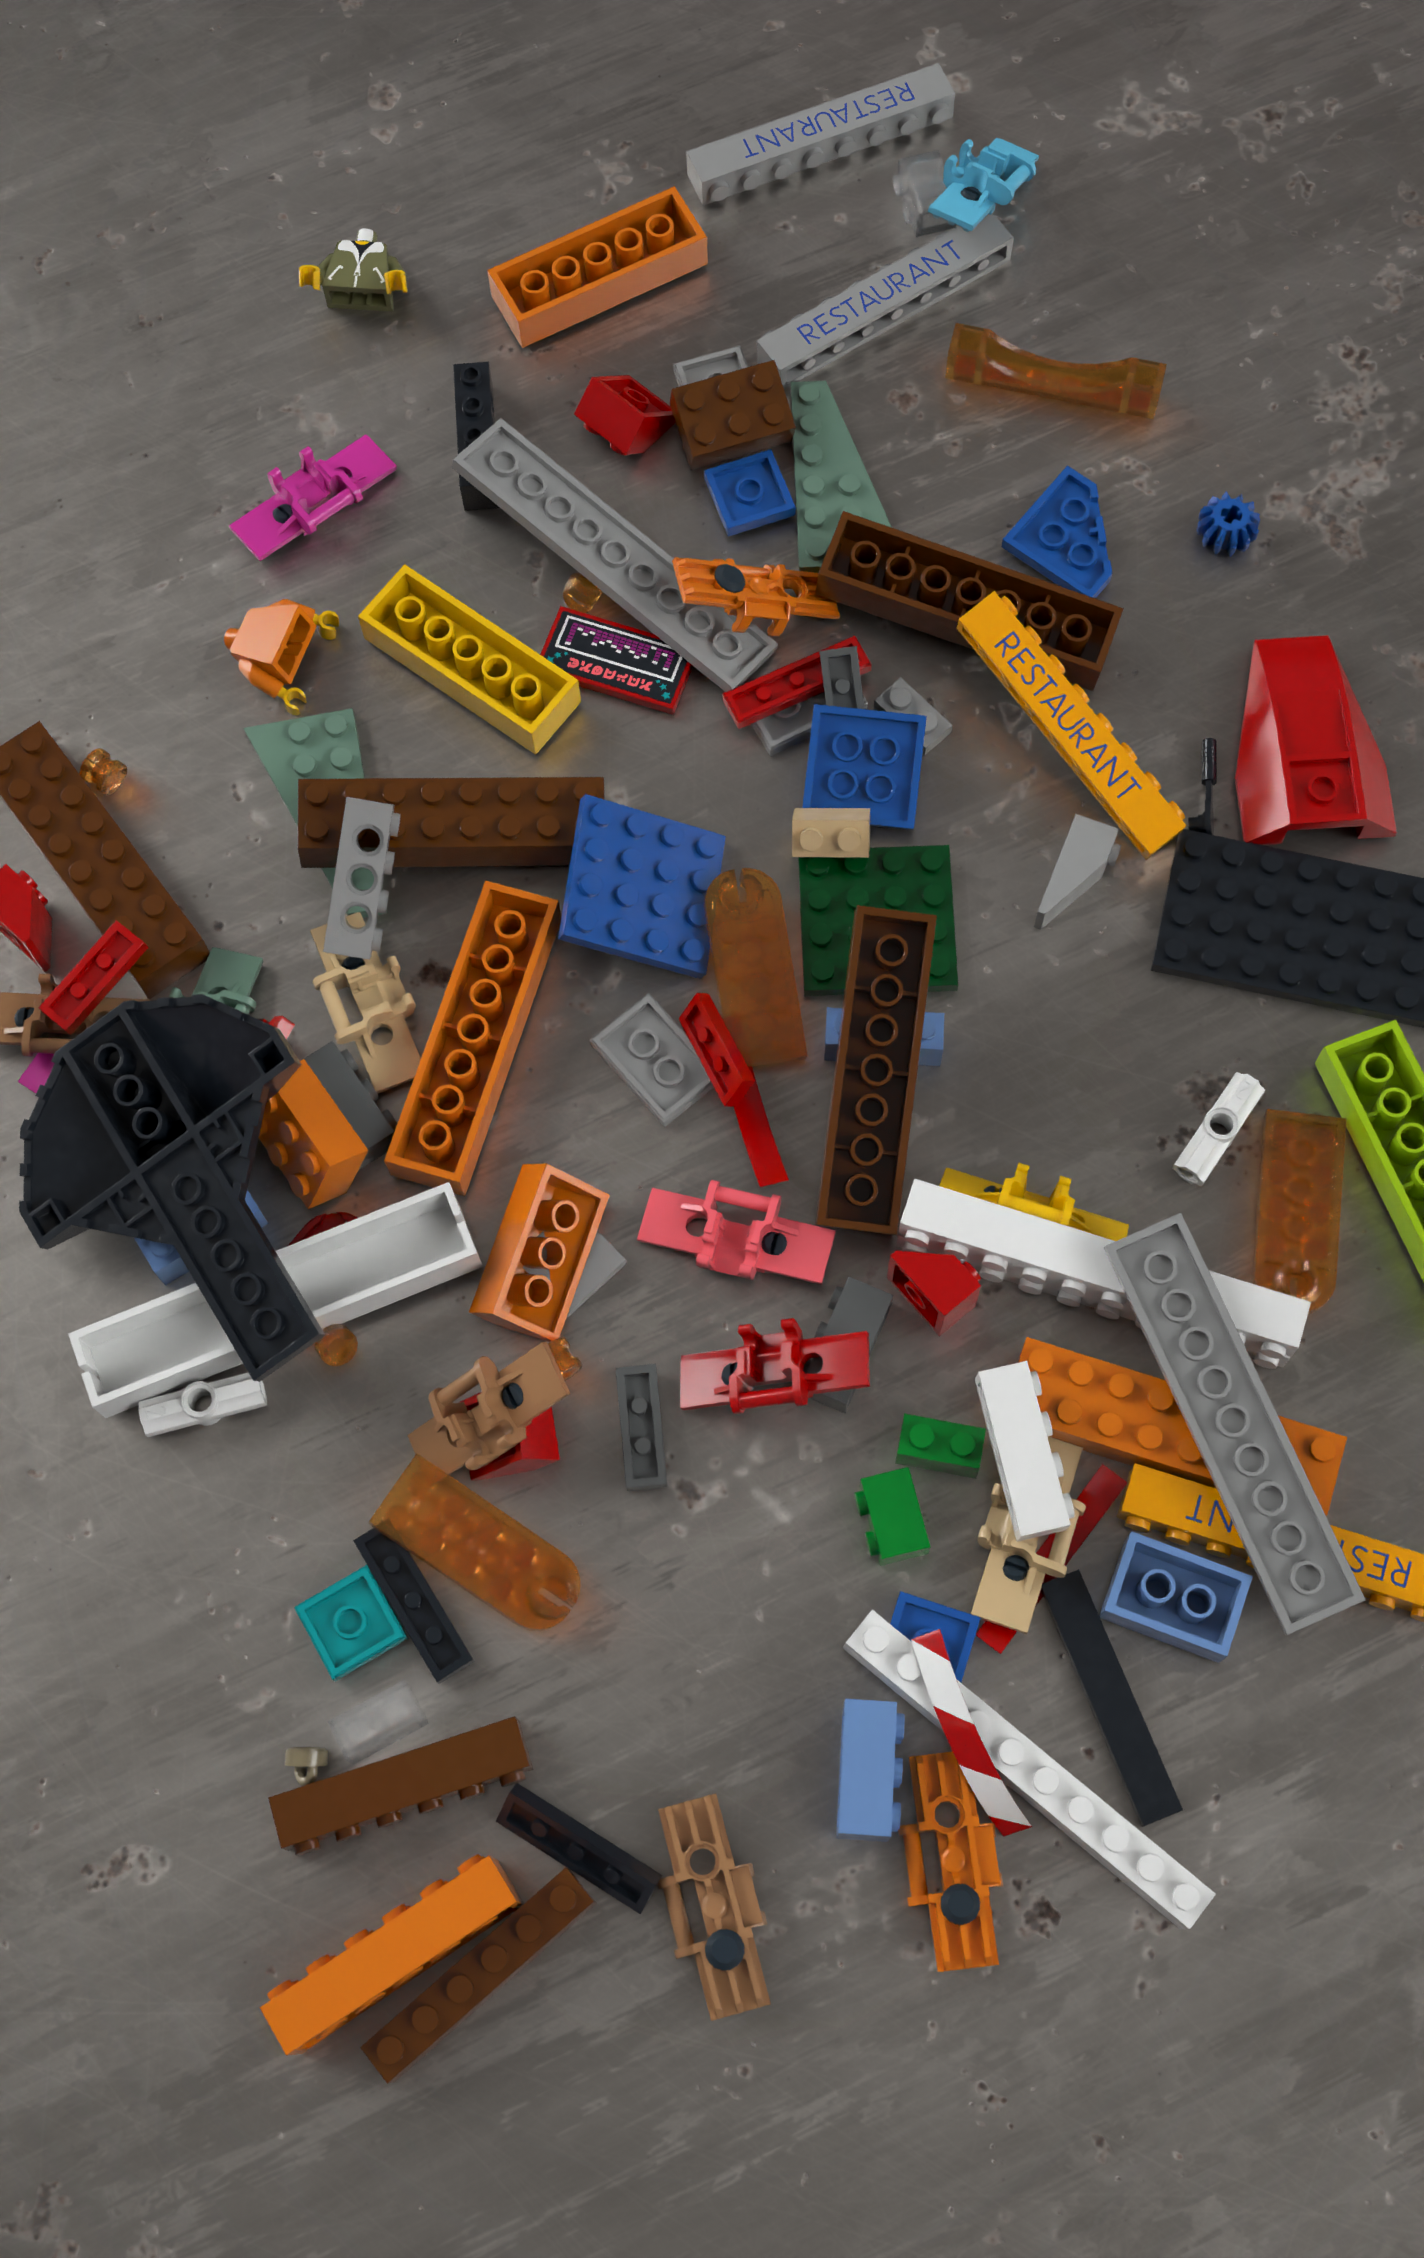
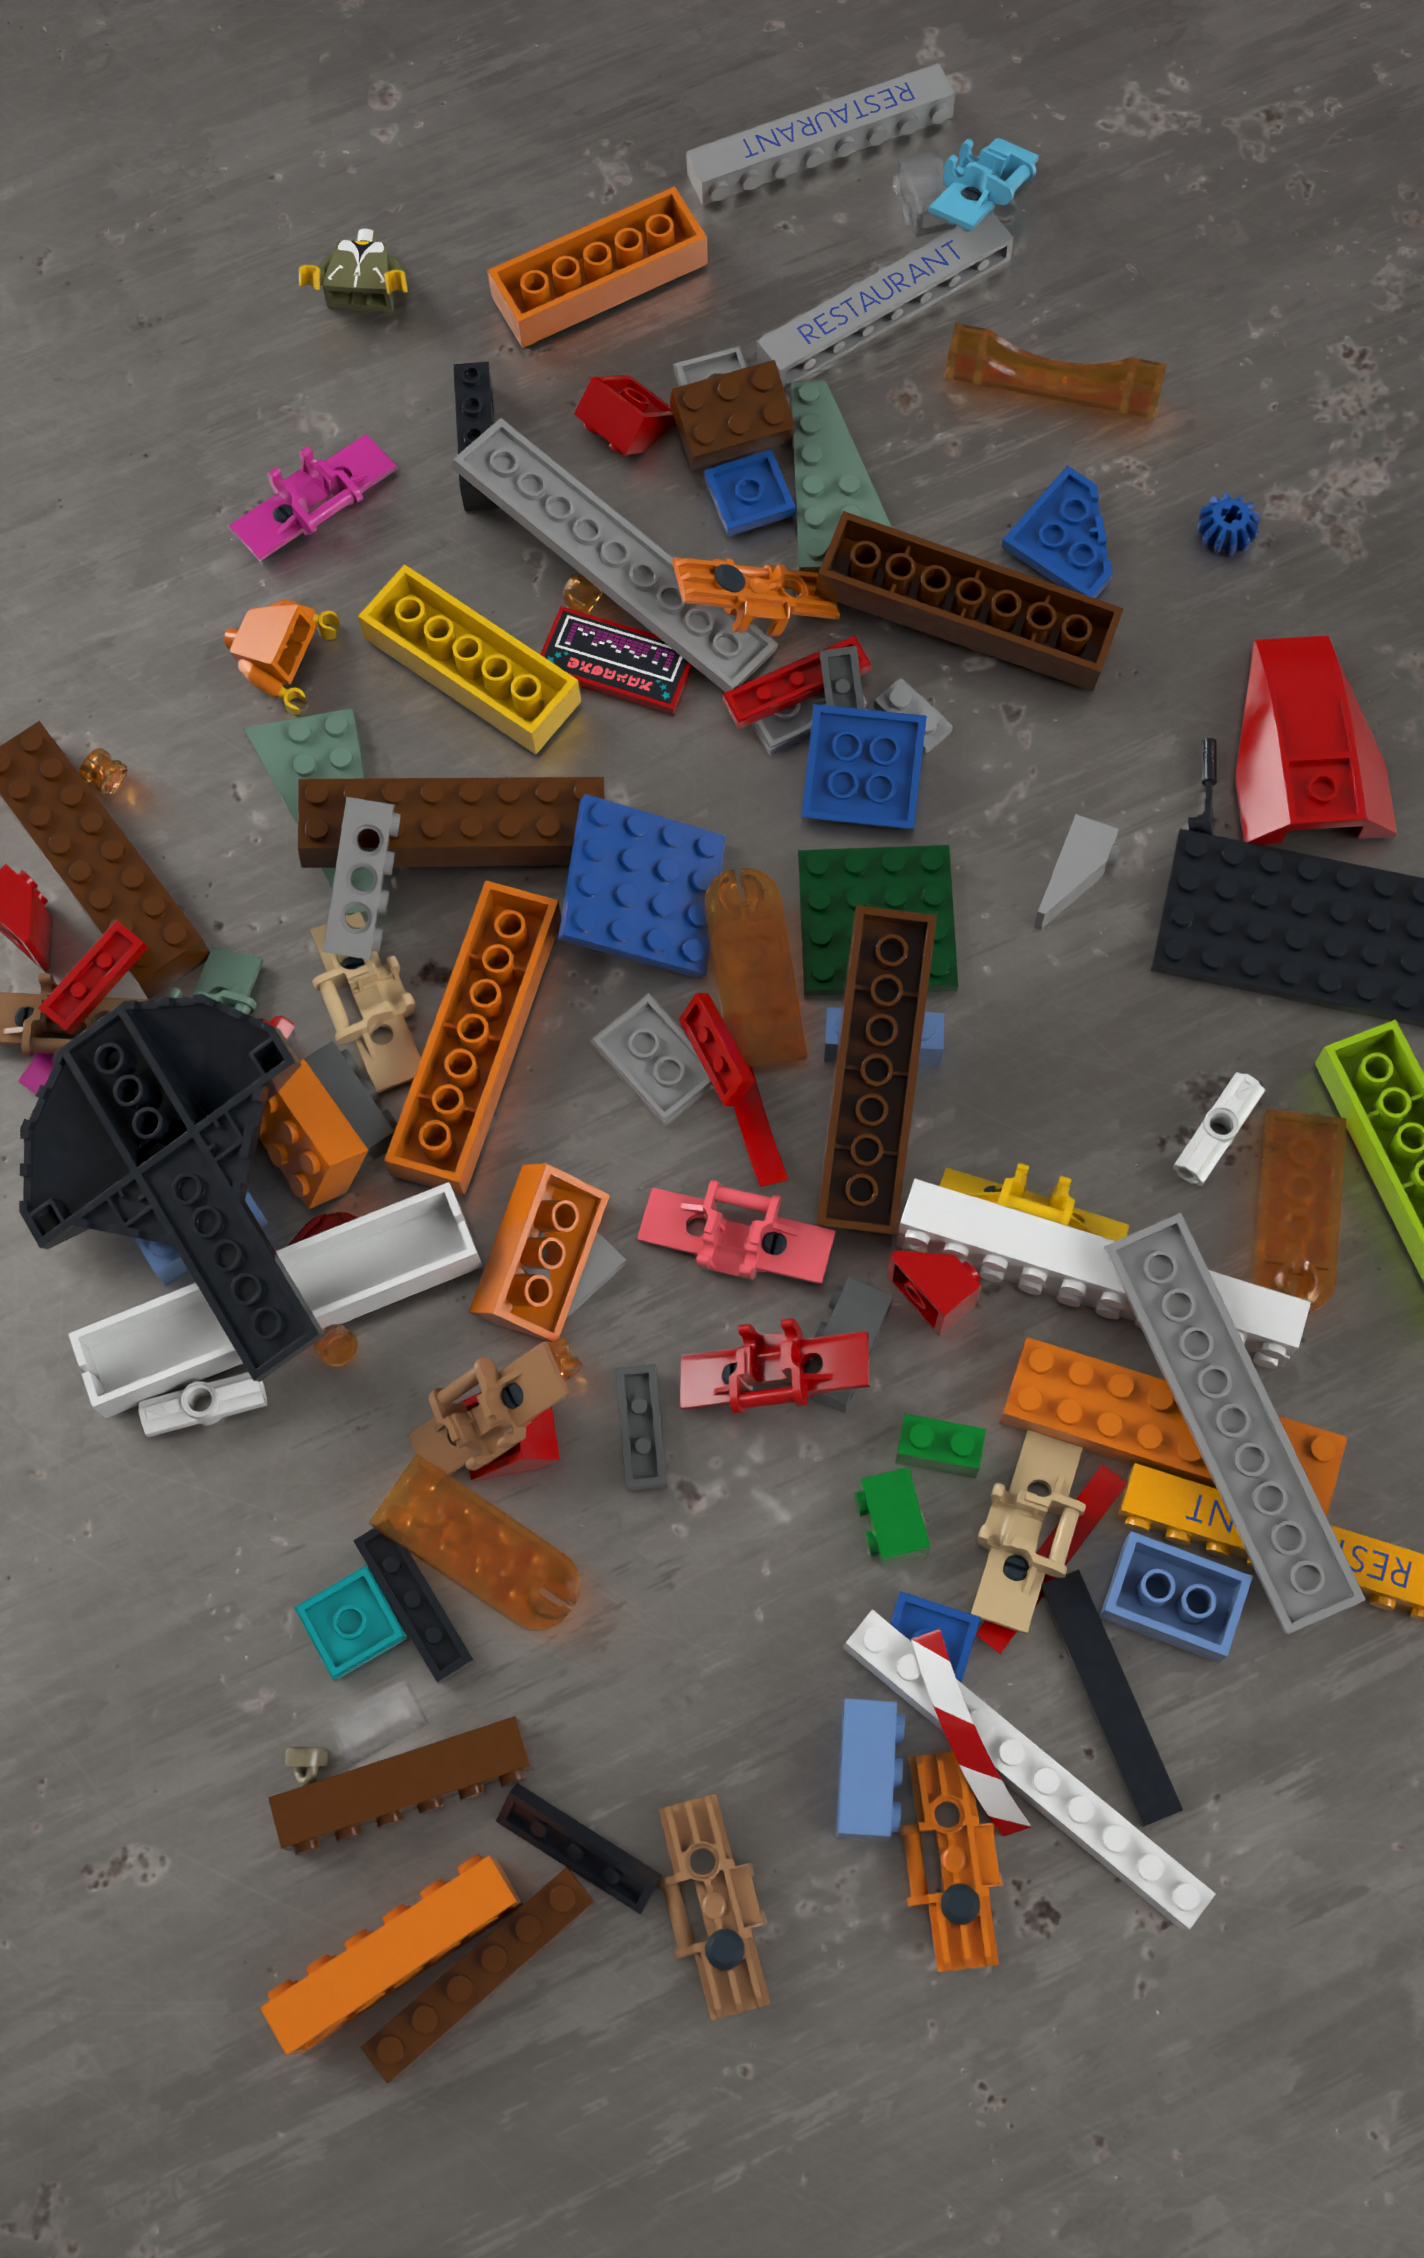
(831, 832): tan brick -> none
(1023, 1451): white brick -> none
(1071, 725): light orange brick -> none

